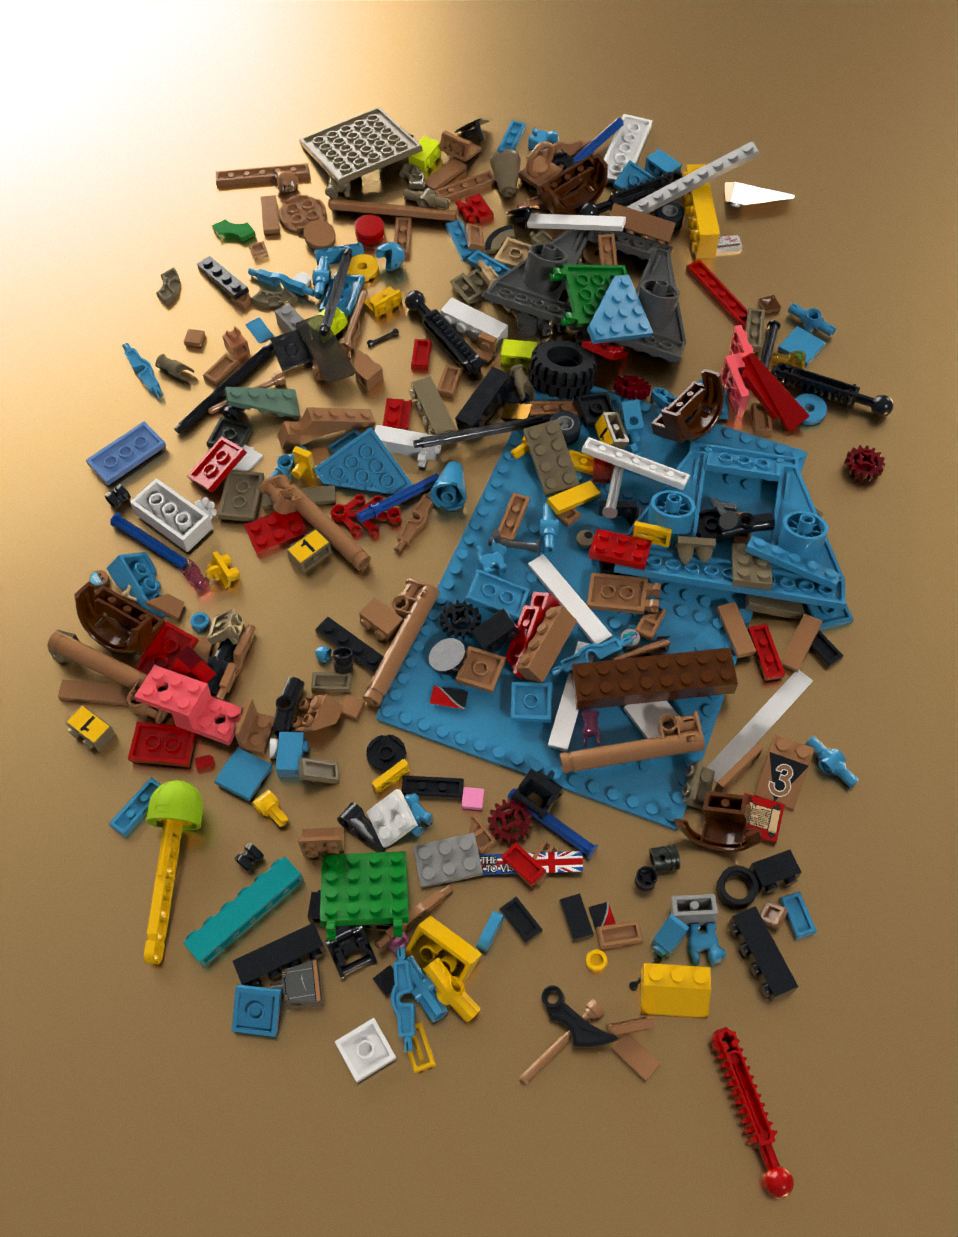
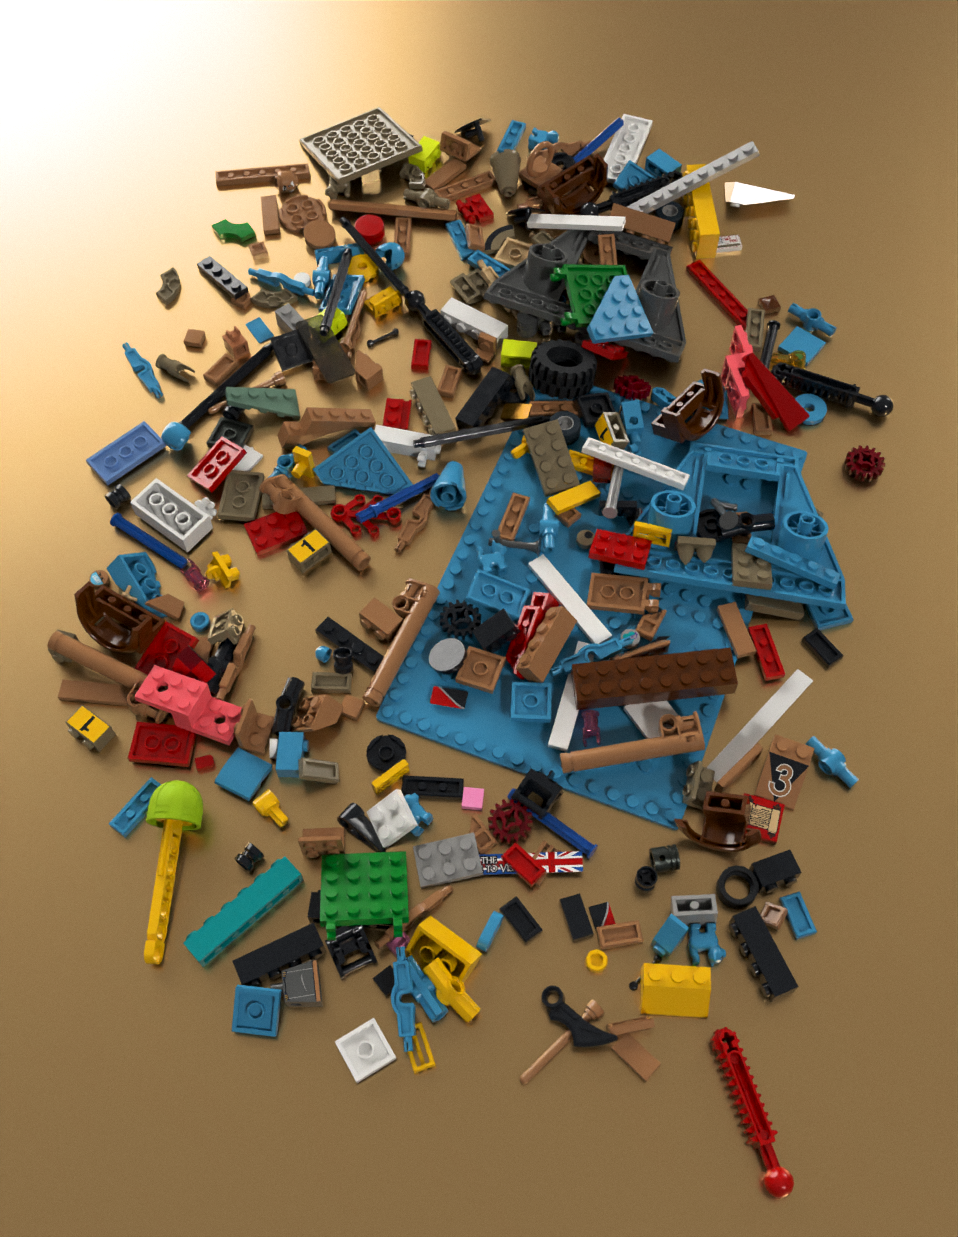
(175, 435): none -> dark azure helmet
(403, 290): none -> black piece
(801, 642): medium nougat tile -> none

